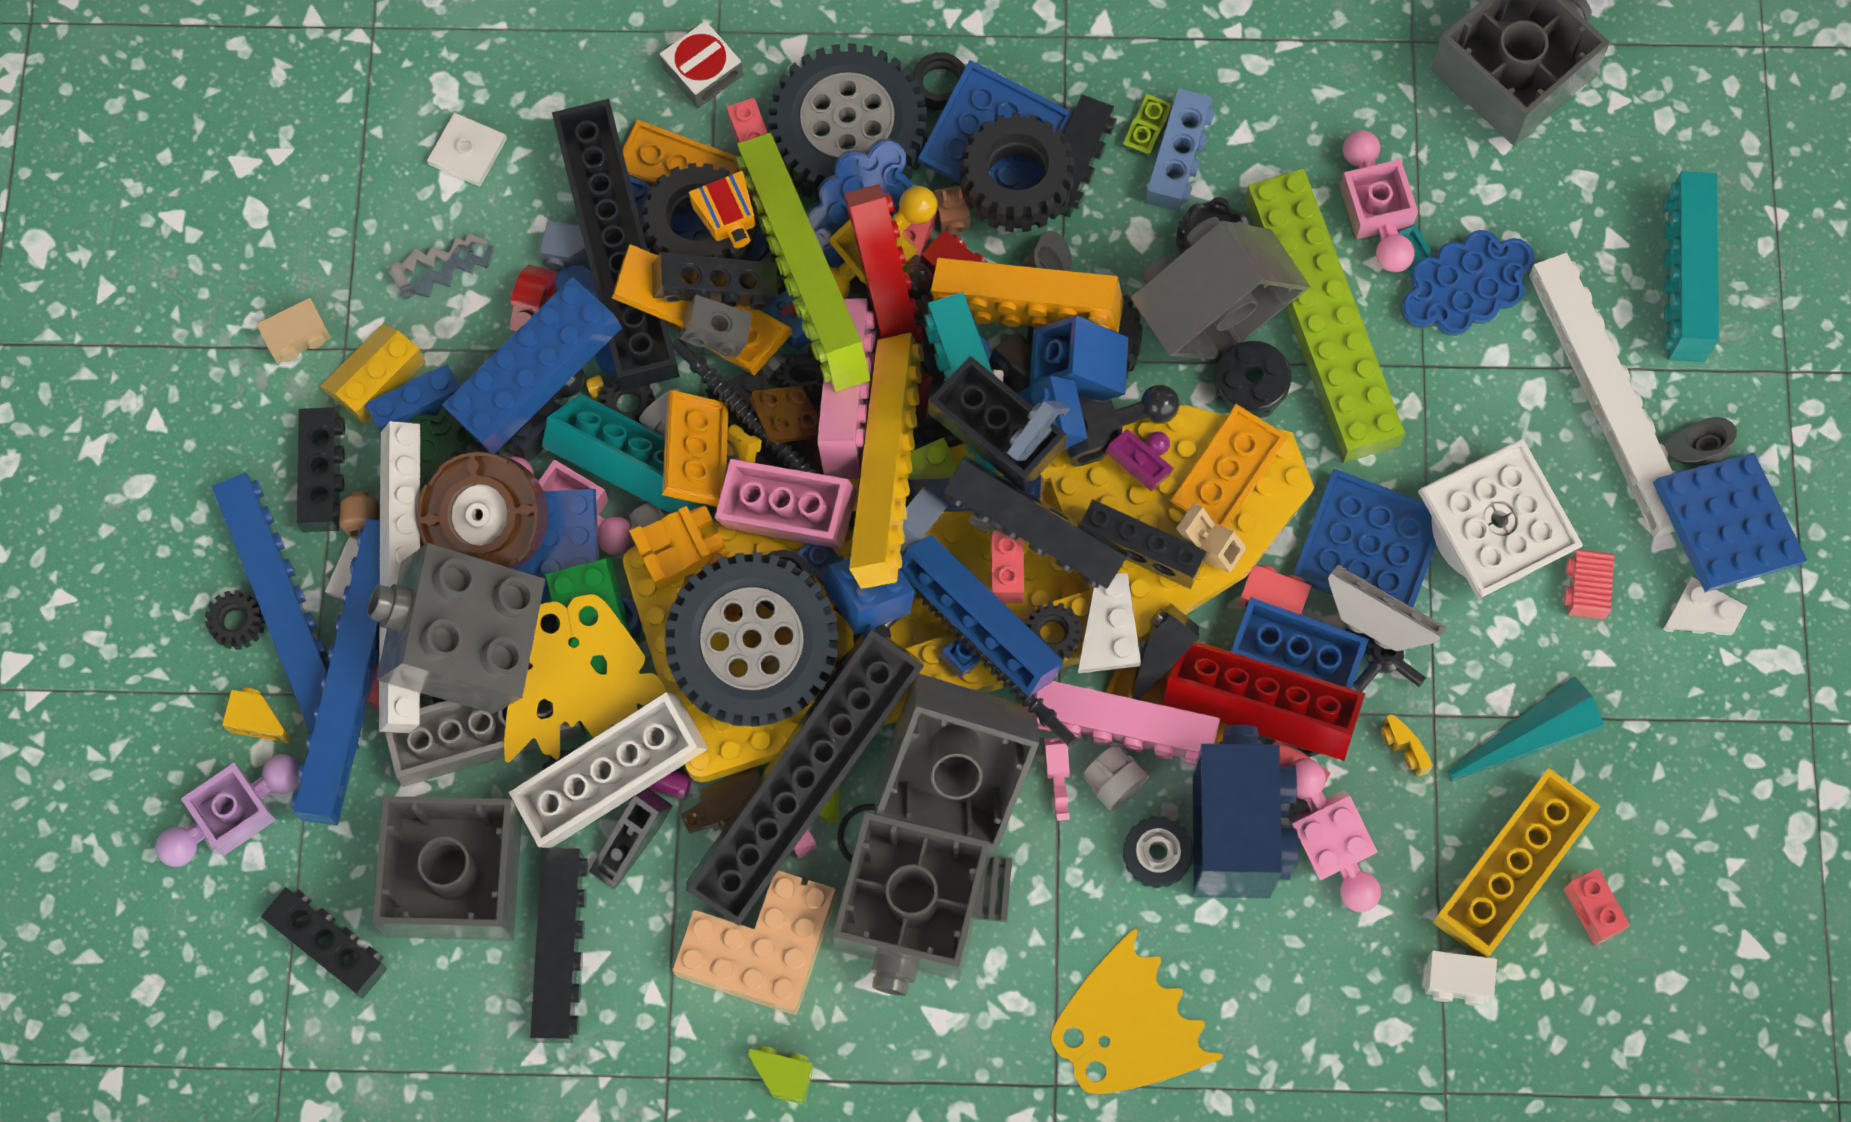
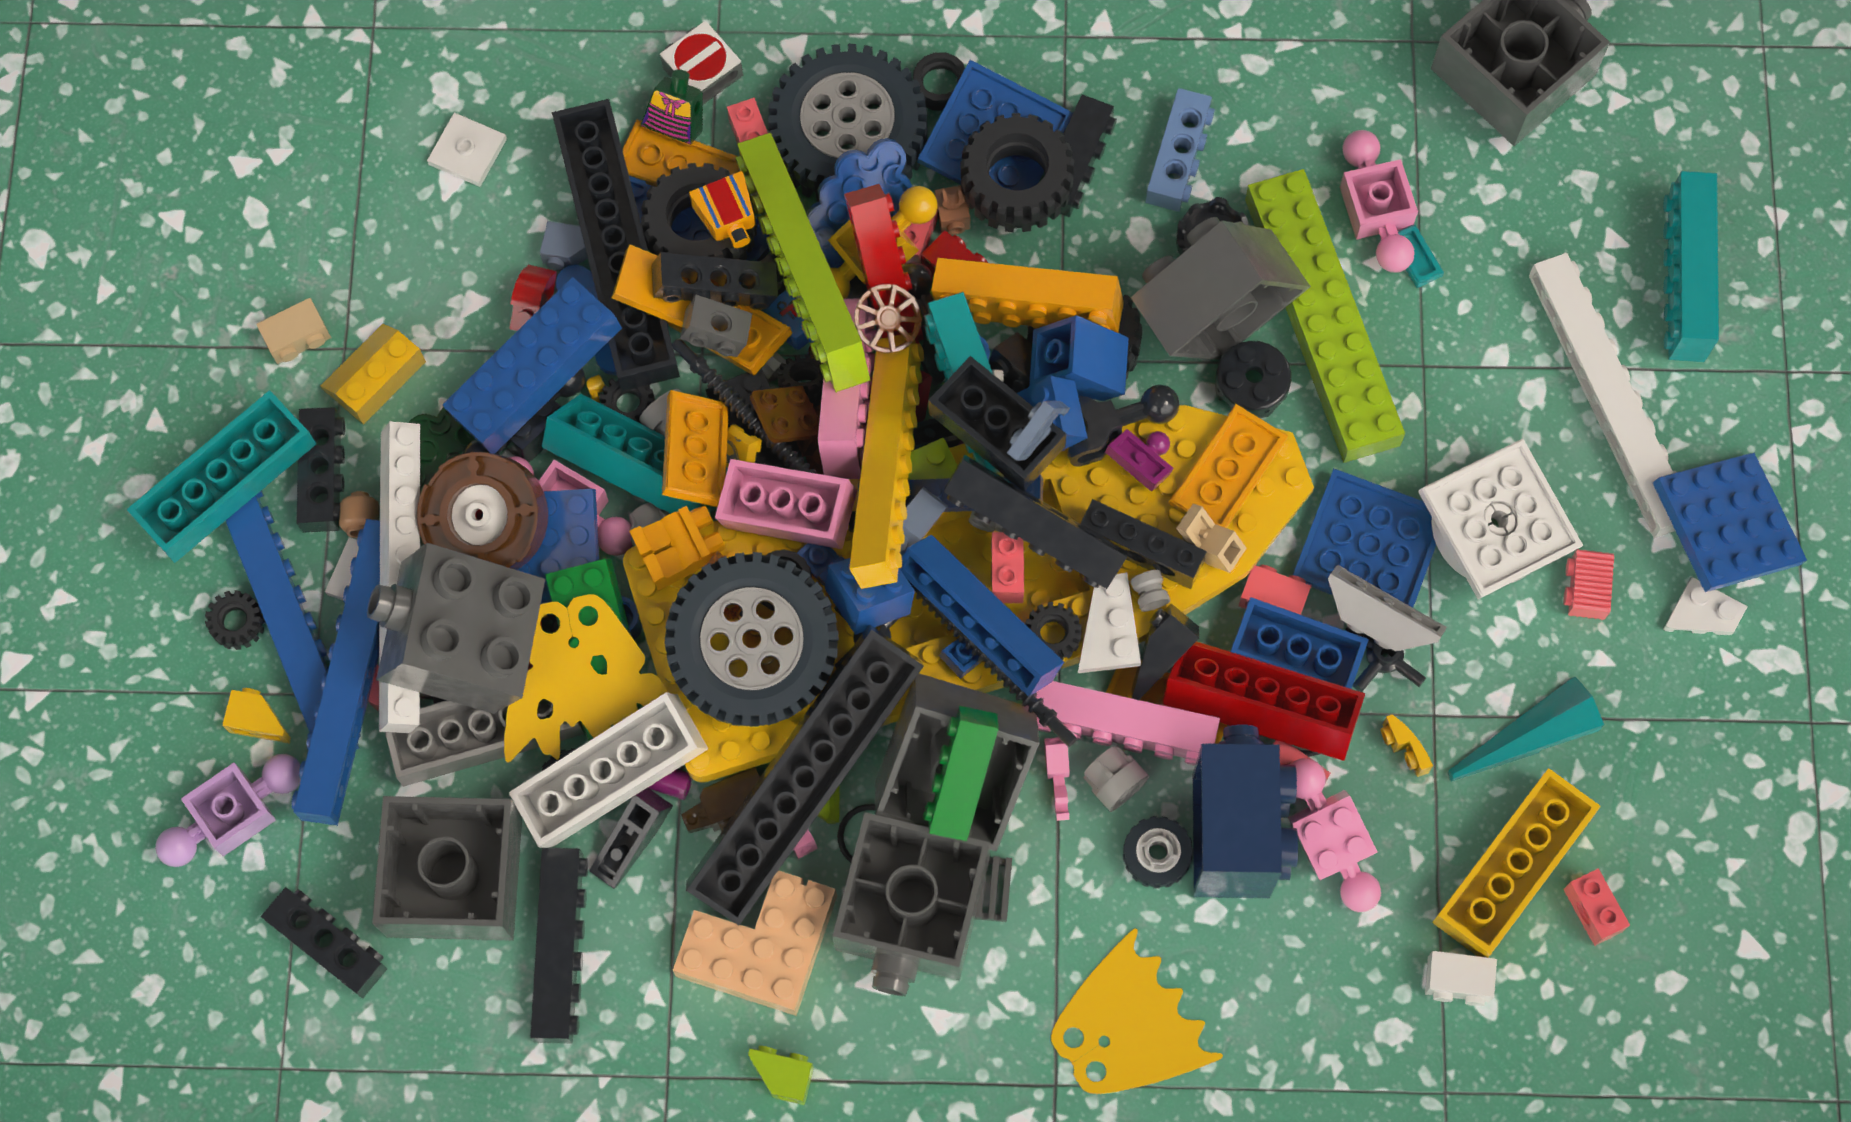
(221, 476): none -> teal brick
(415, 398): blue brick -> none
(451, 260): piece -> none
(675, 108): none -> dark green torso
(888, 318): none -> wheel
(962, 772): none -> green brick
(1050, 253): dark grey piece -> none
(1148, 124): lime slope -> none
(1150, 590): none -> light grey wheel
(1467, 283): blue plate -> none
(1703, 441): dark grey piece -> none

